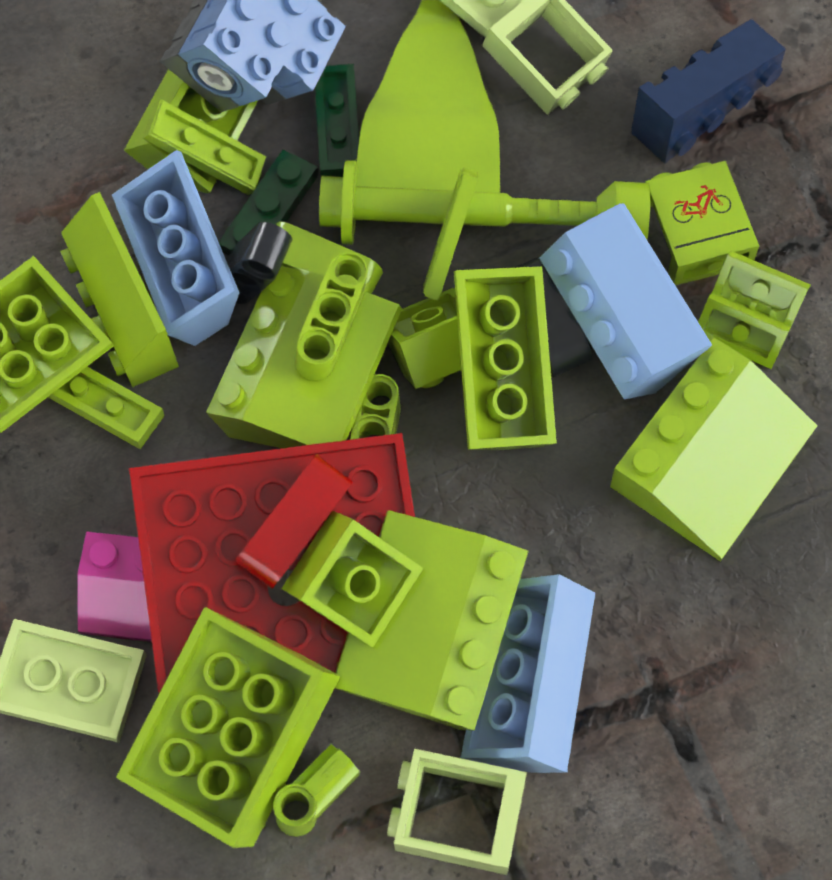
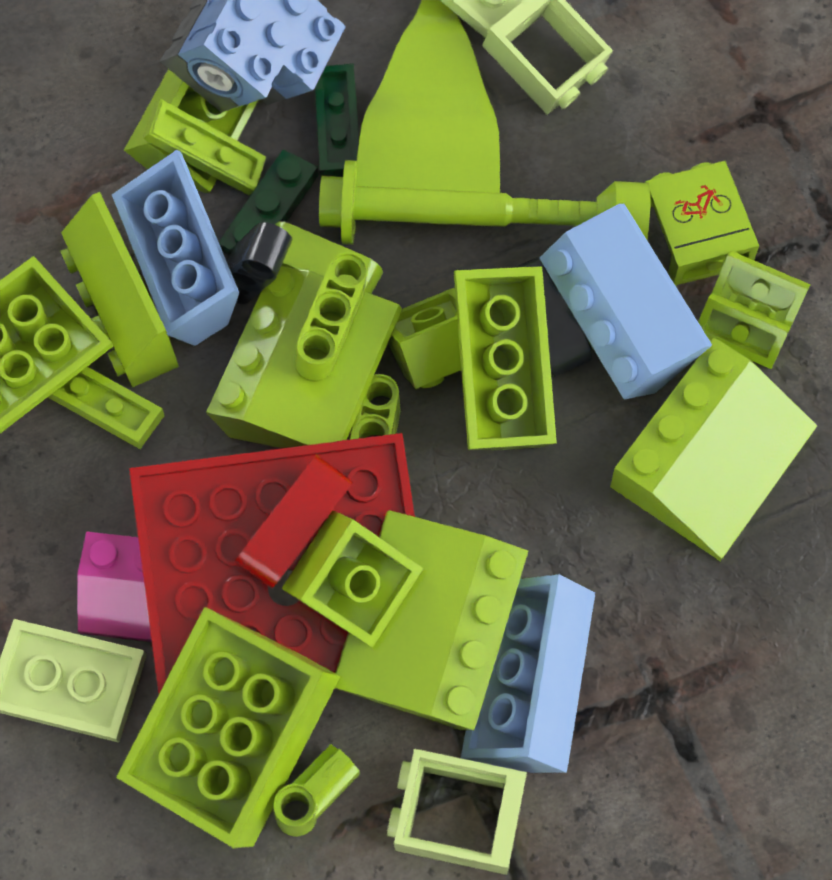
(450, 233): lime tile -> none
(707, 89): dark blue wedge -> none

